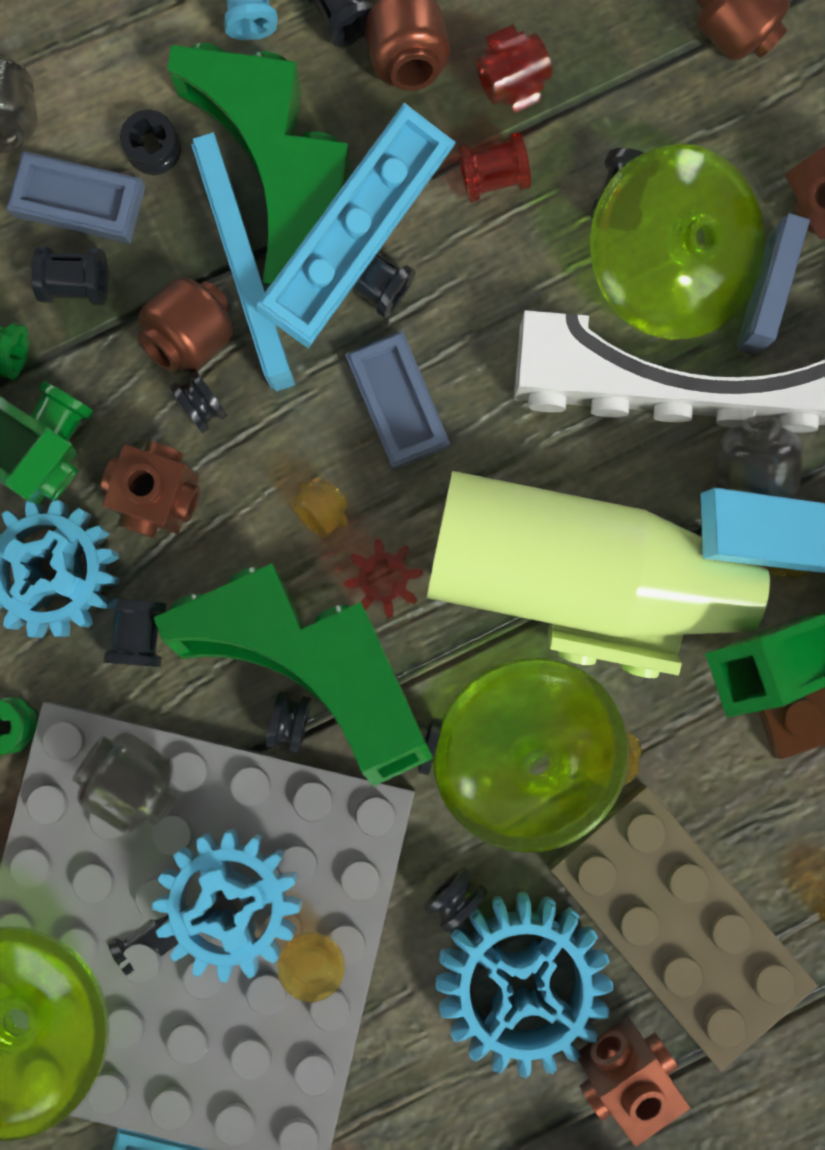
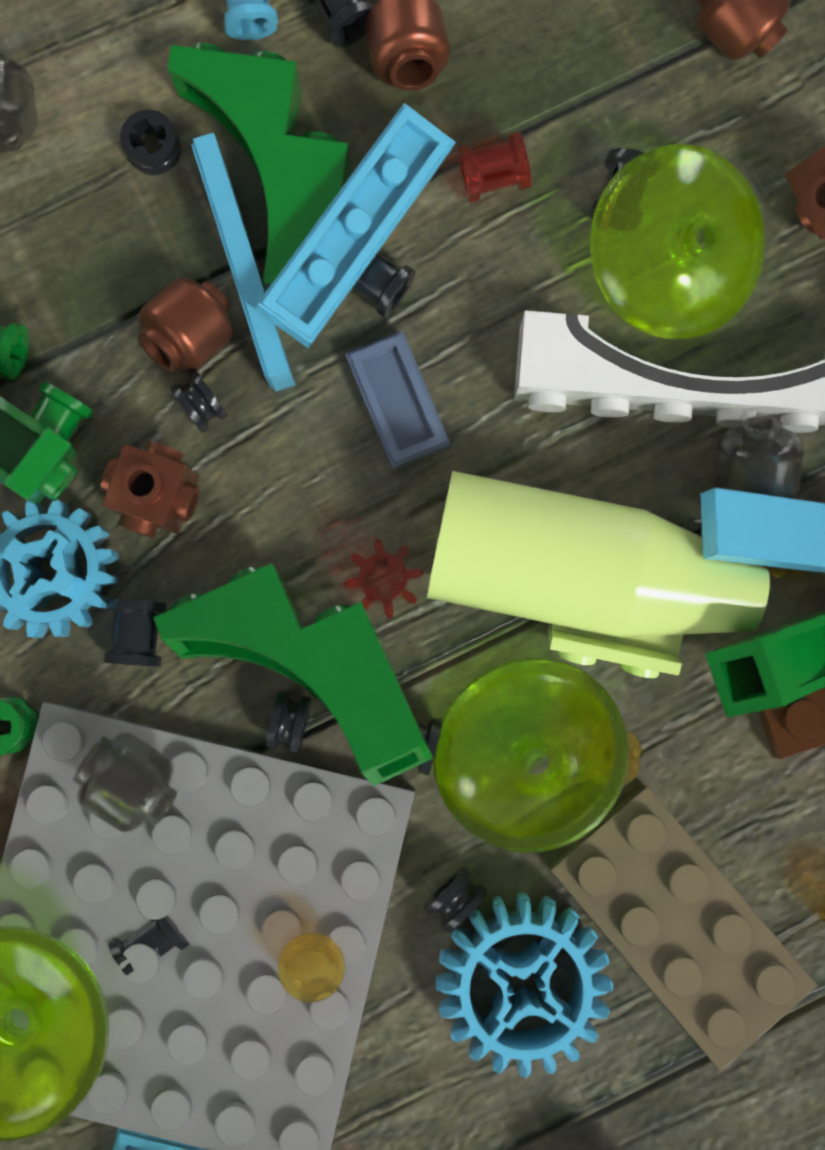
(70, 275): black bush -> none
(76, 197): sand blue tile -> none
(235, 933): medium azure gear -> none
(320, 507): clear yellow plate -> none
(514, 68): clear red gear -> none
(631, 1081): copper brick -> none
(773, 285): sand blue tile -> none

